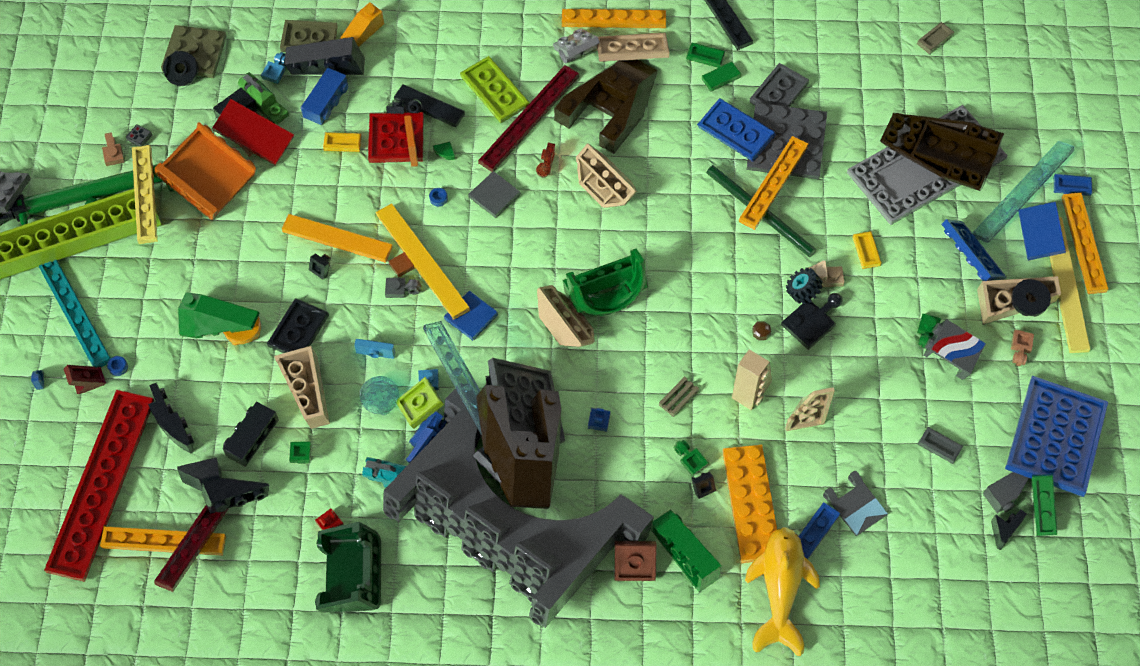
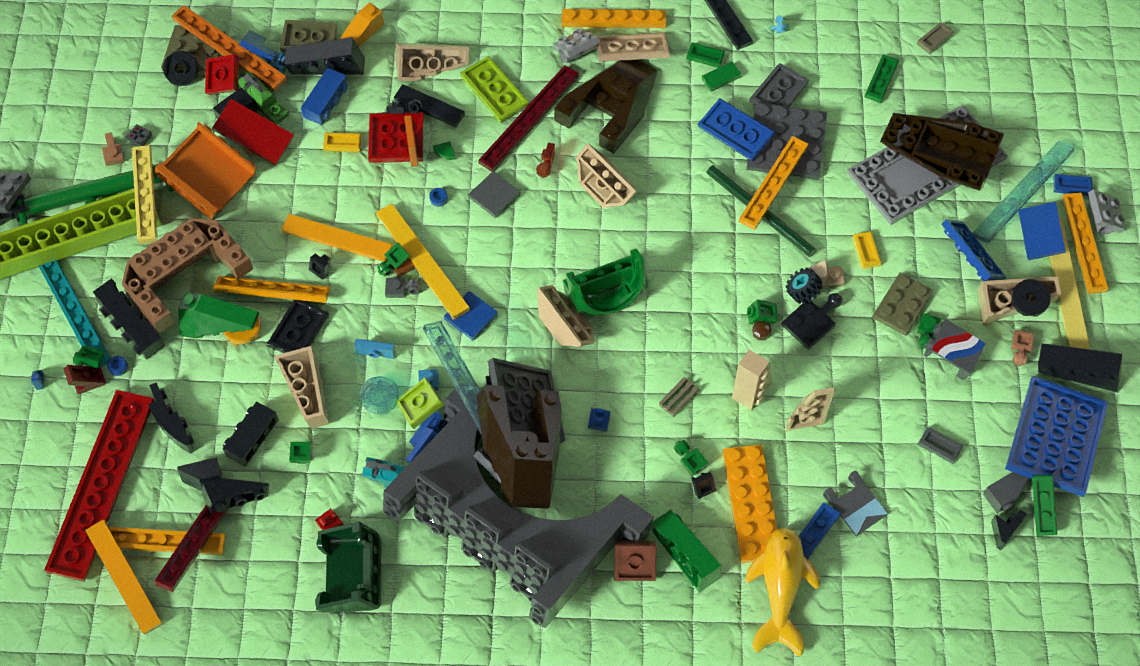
(89, 356): none -> green bracket
(124, 577): none -> light orange tile
(128, 320): none -> black wedge
(173, 255): none -> medium nougat wedge
(221, 74): none -> red hinge
(227, 46): none -> orange plate
(254, 43): none -> blue tile
(272, 289): none -> light orange tile
(396, 256): none -> green plate
(424, 60): none -> tan wedge
(762, 311): none -> green bracket
(780, 27): none -> medium azure plate
(881, 78): none -> green tile
(902, 304): none -> olive plate
(1081, 365): none -> black wedge
(1106, 213): none -> light grey plate

